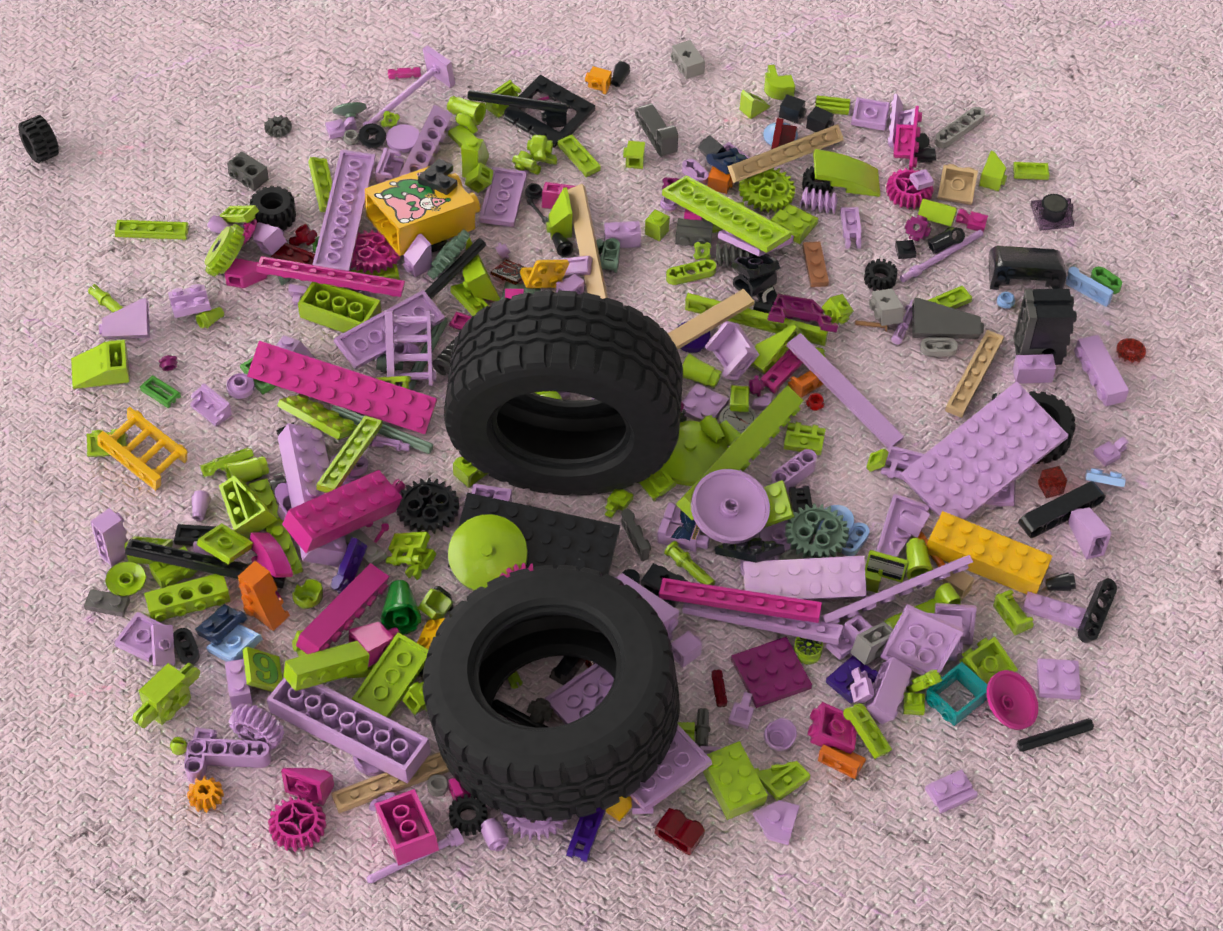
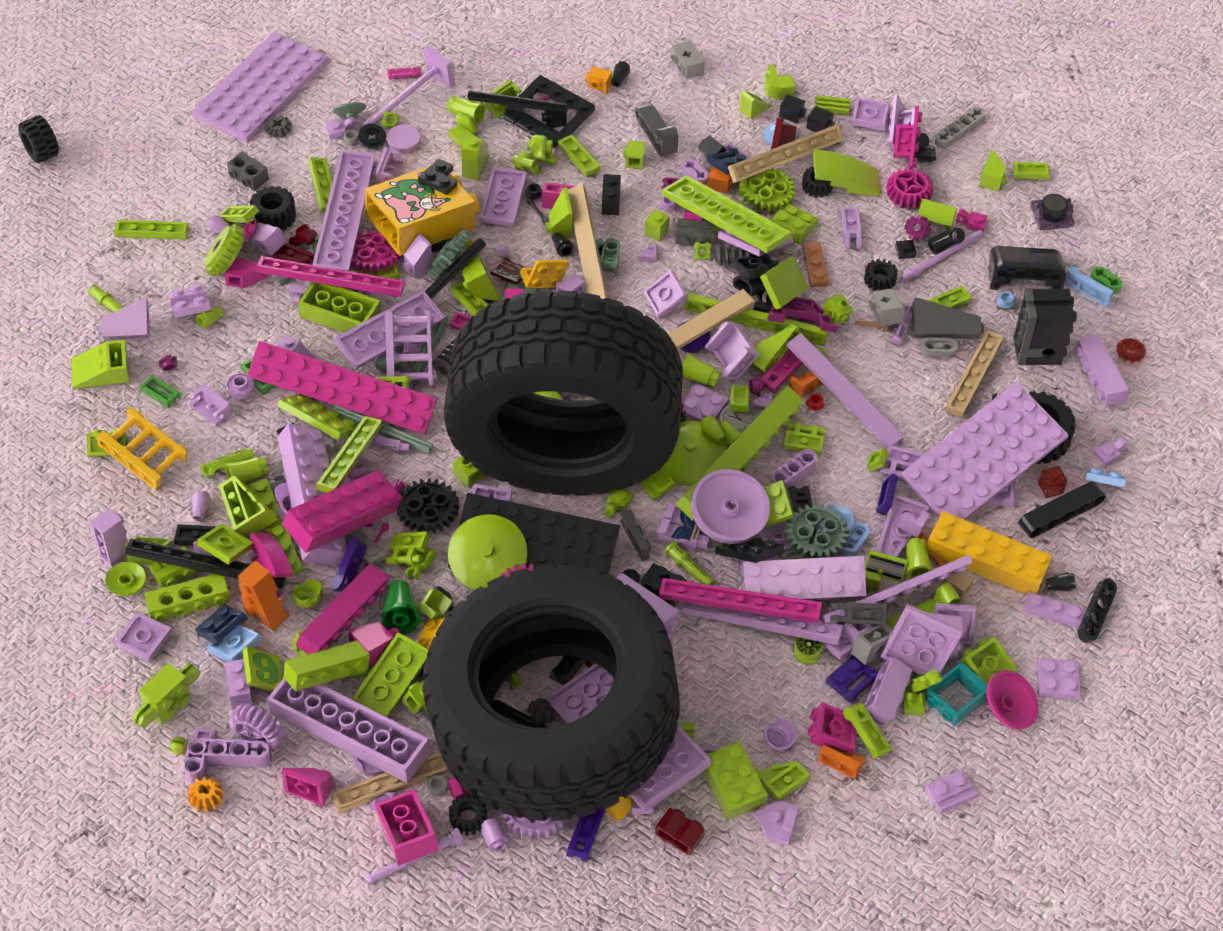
(106, 603): flat silver plate -> none
(162, 645): lavender plate -> none
(186, 647): black plate -> none
(259, 86): none -> lavender plate
(307, 815): dark pink gear -> none
(428, 141): lavender brick -> none
(479, 178): lime brick -> none
(578, 266): lavender tile -> none
(611, 194): none -> black brick
(626, 233): lavender brick -> none
(649, 254): none -> lavender tile
(665, 294): none -> lavender plate
(678, 270): lime beam -> none
(686, 648): lavender brick -> none
(702, 728): dark grey axle -> none
(719, 688): dark red axle -> none
(742, 713): lavender plate -> none
(771, 672): magenta plate -> none
(784, 282): none -> lime tile
(822, 201): lavender piece -> none
(861, 613): none -> dark grey hinge
(862, 688): lavender plate -> none
(887, 494): none -> dark purple tile
(921, 179): lavender plate -> none
(957, 184): tan plate -> none
(1012, 613): lime hinge -> none
(1034, 368): lavender brick -> none
(1055, 735): black axle -> none
(1089, 532): lavender slope -> none

